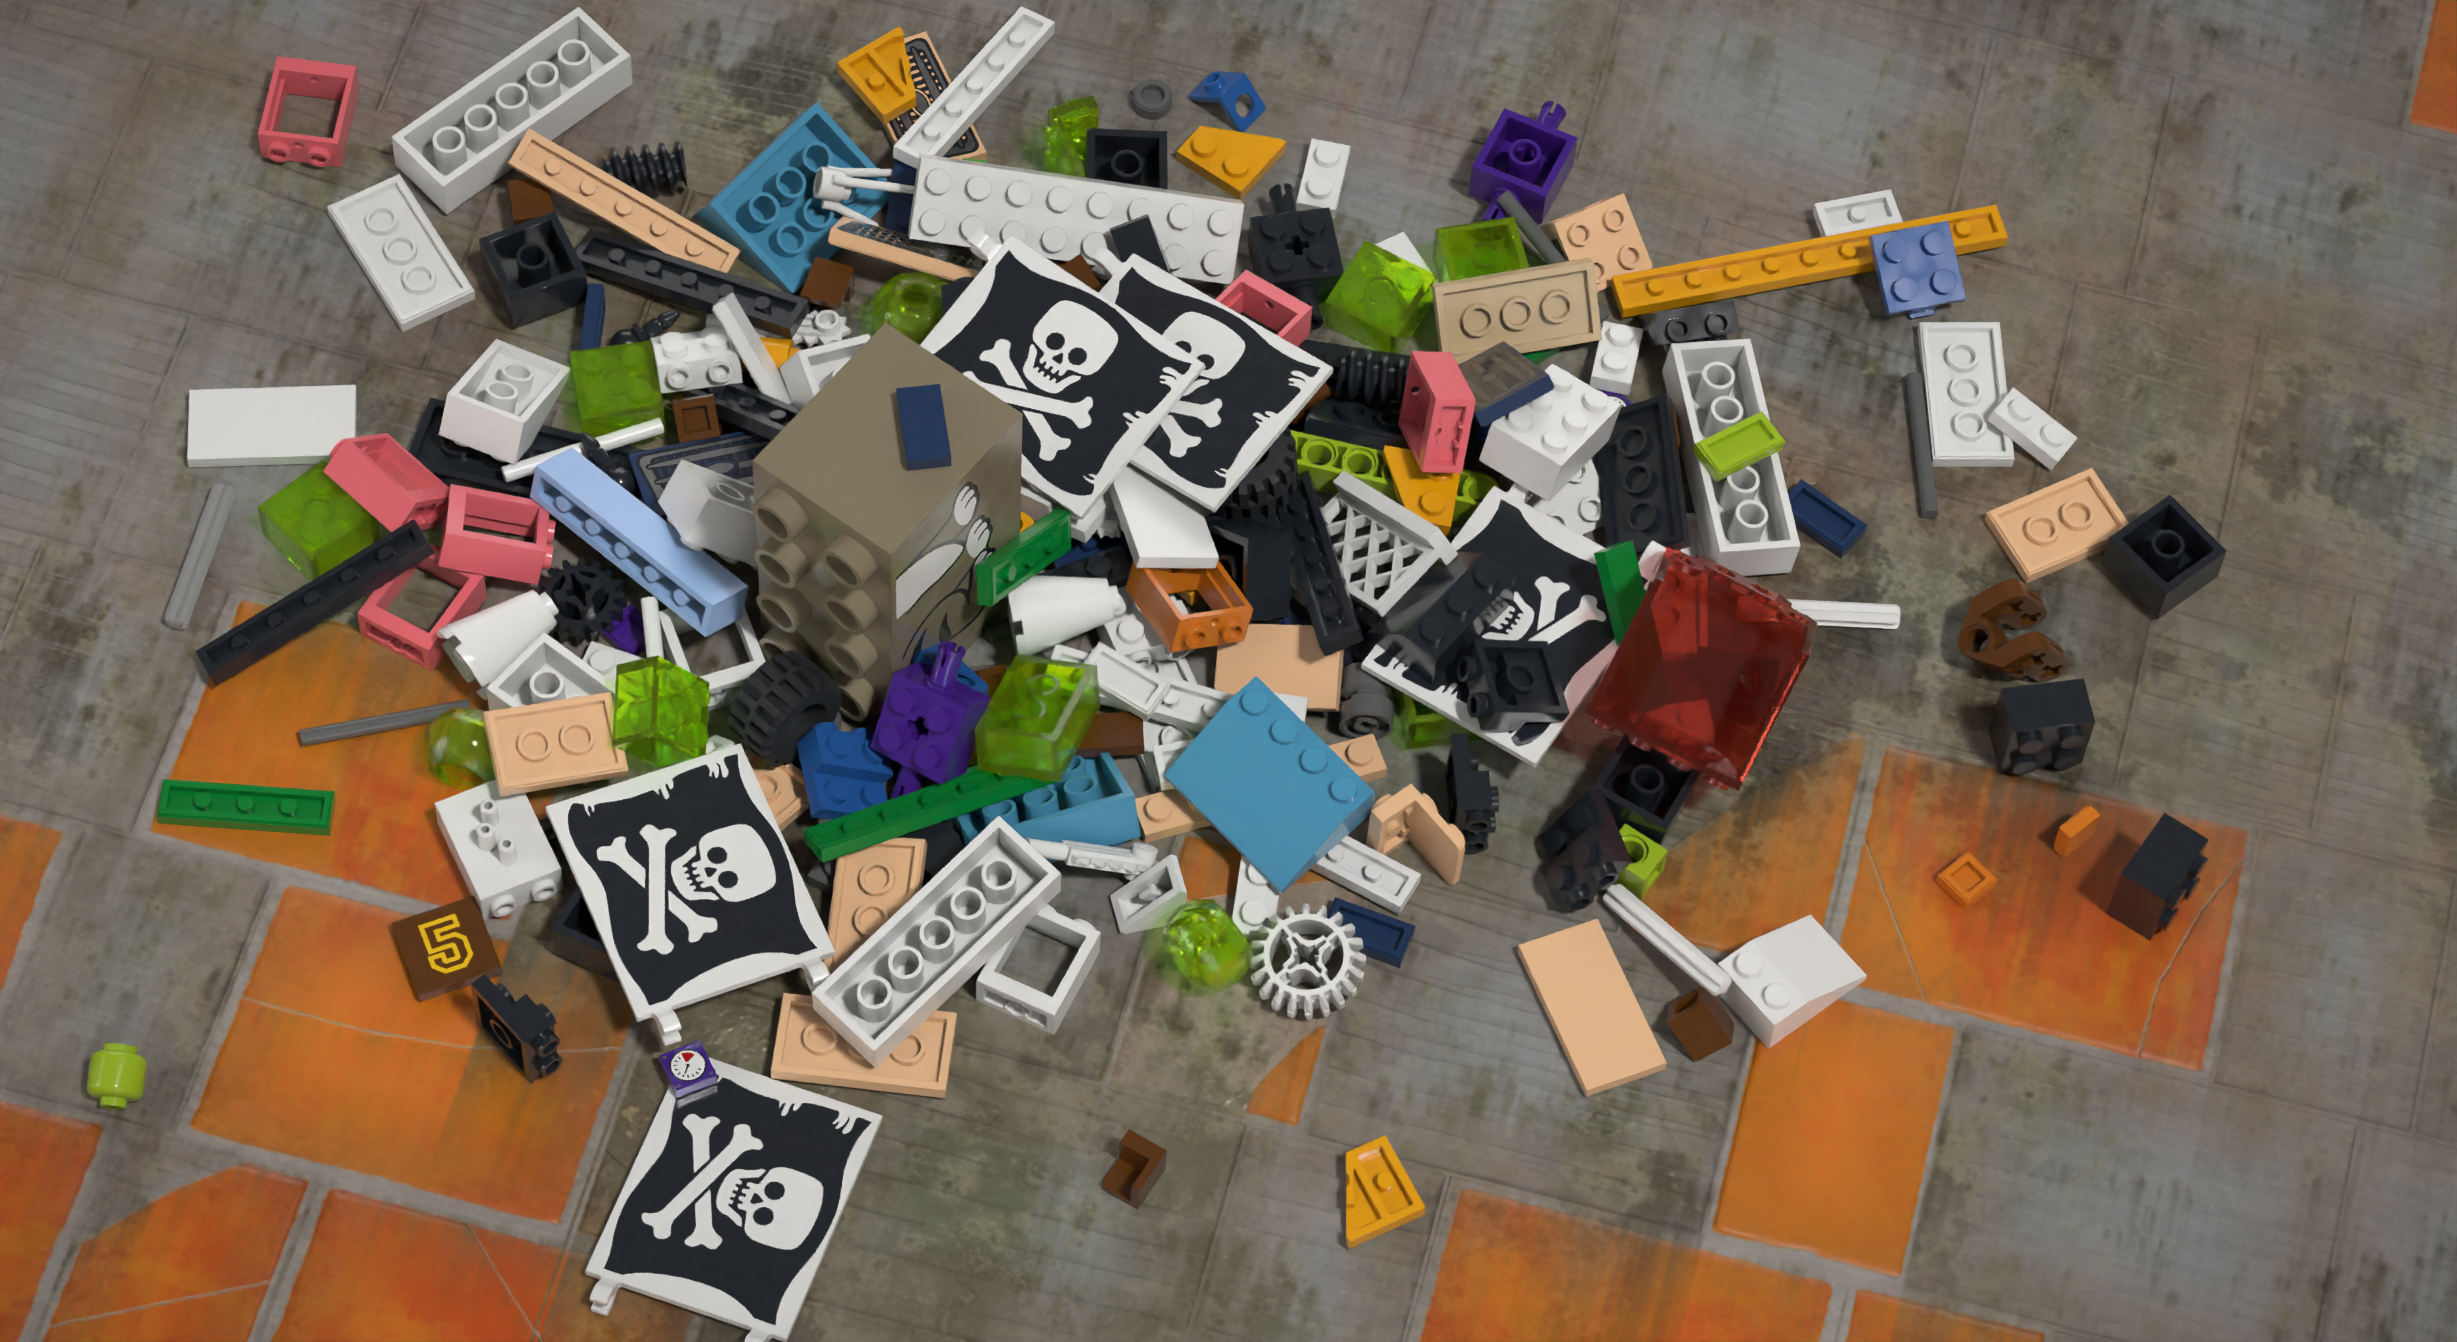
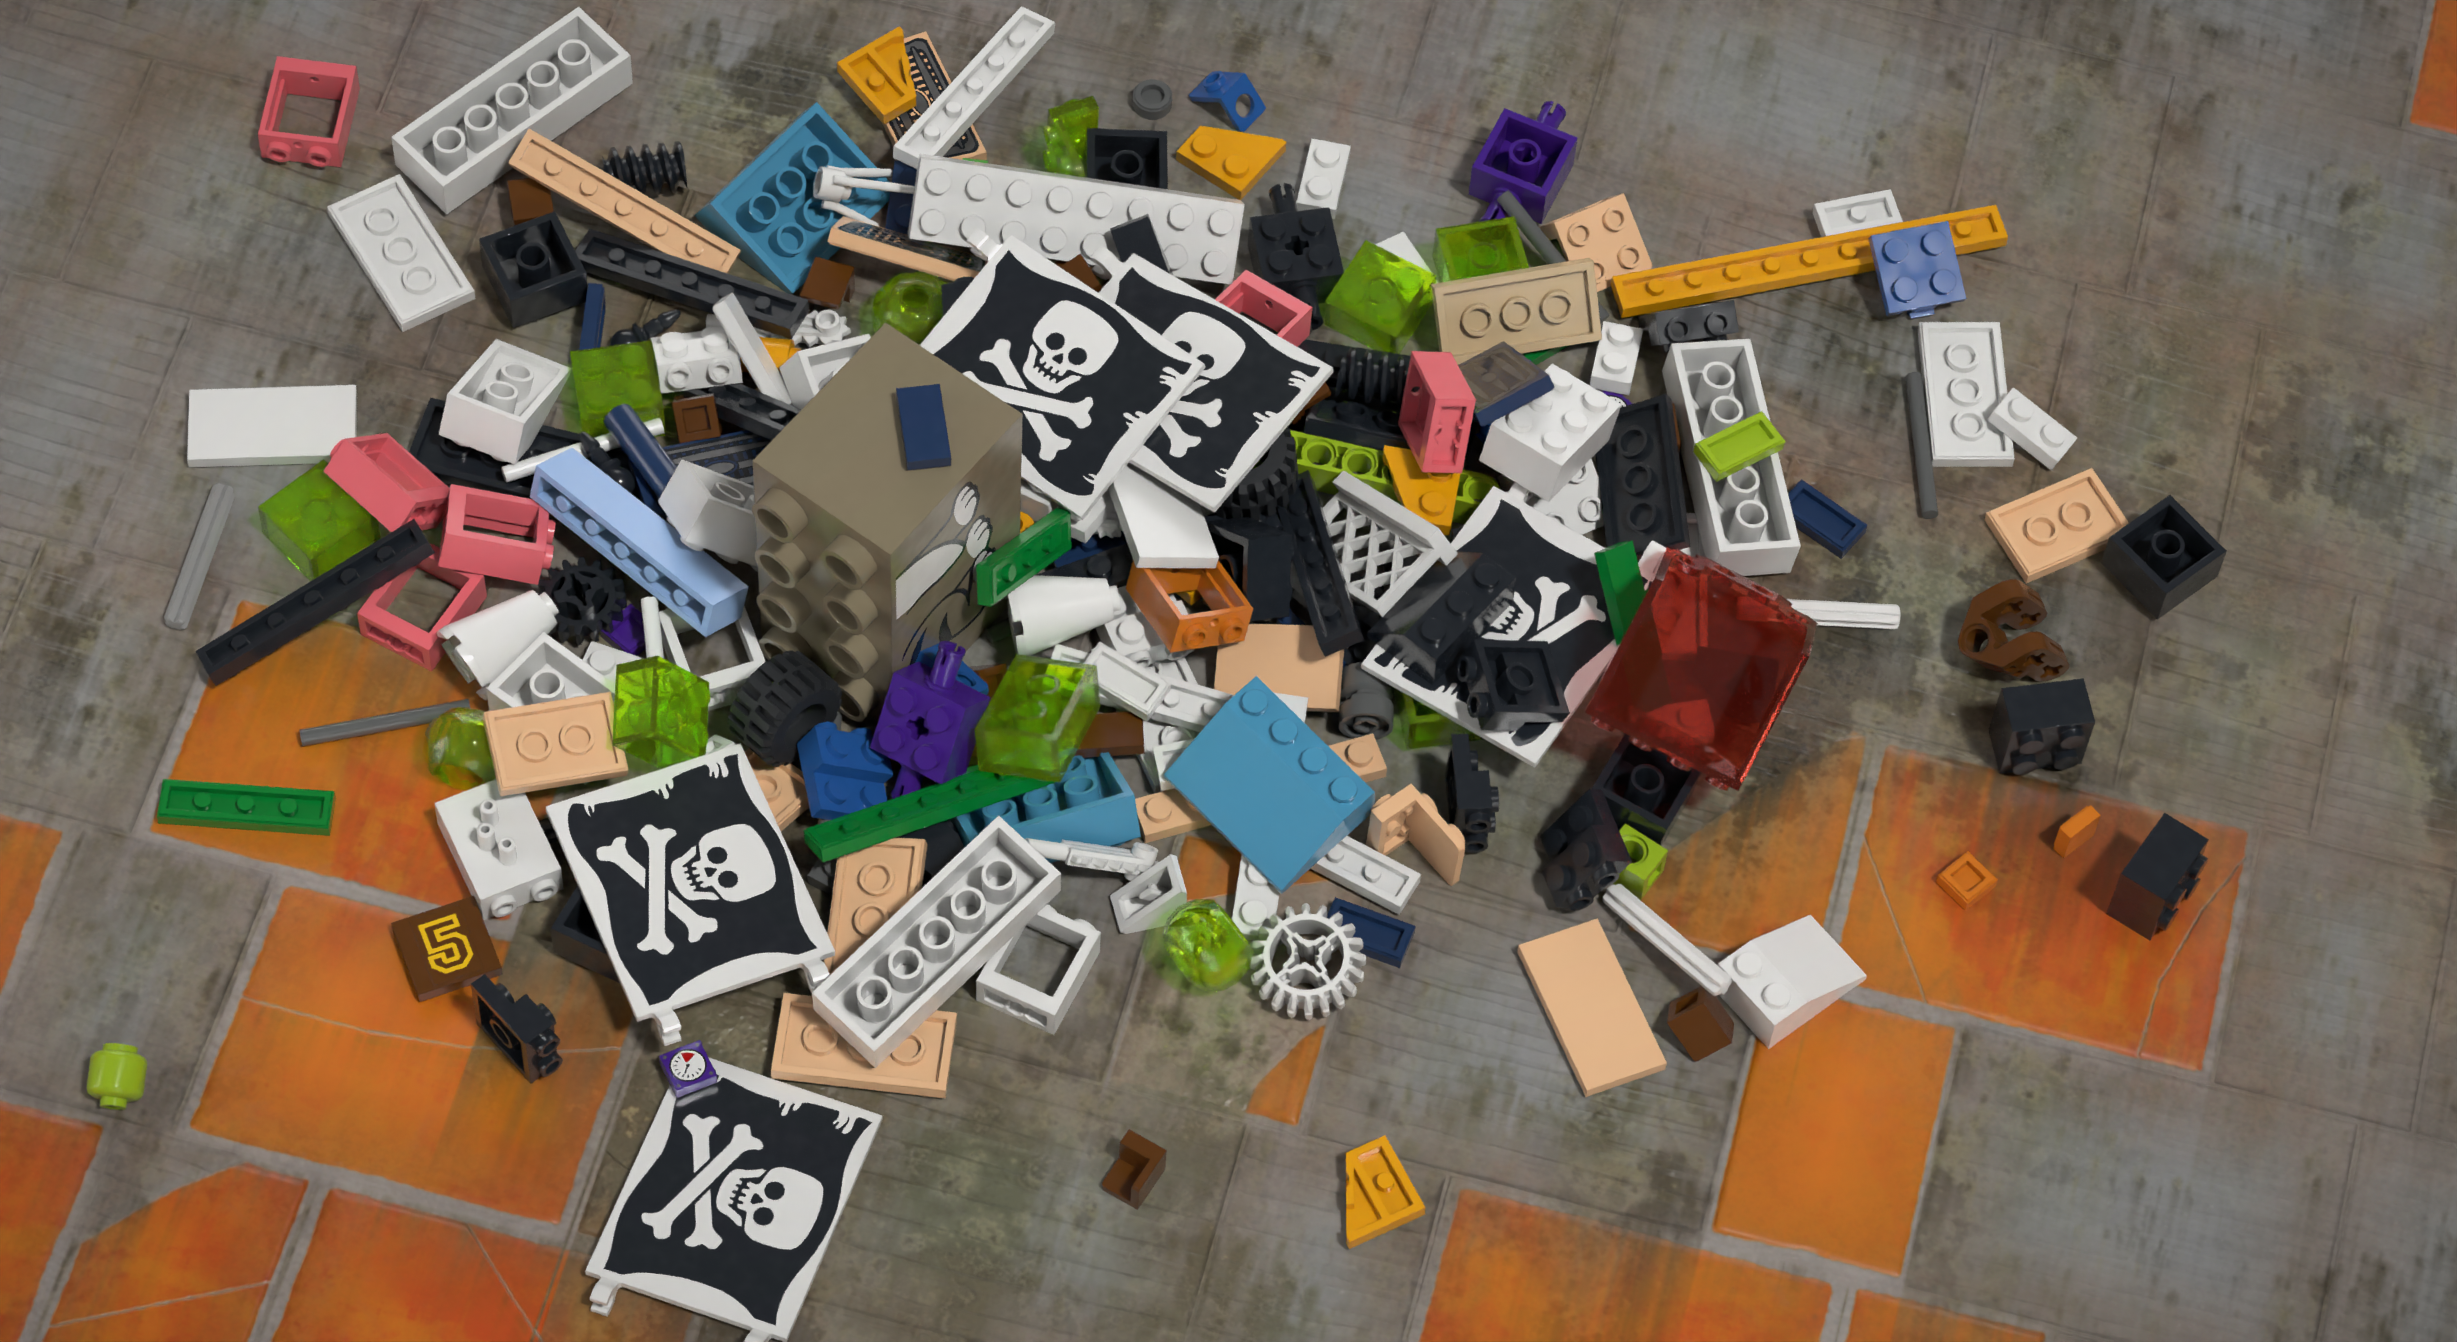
(640, 447): none -> dark blue piece

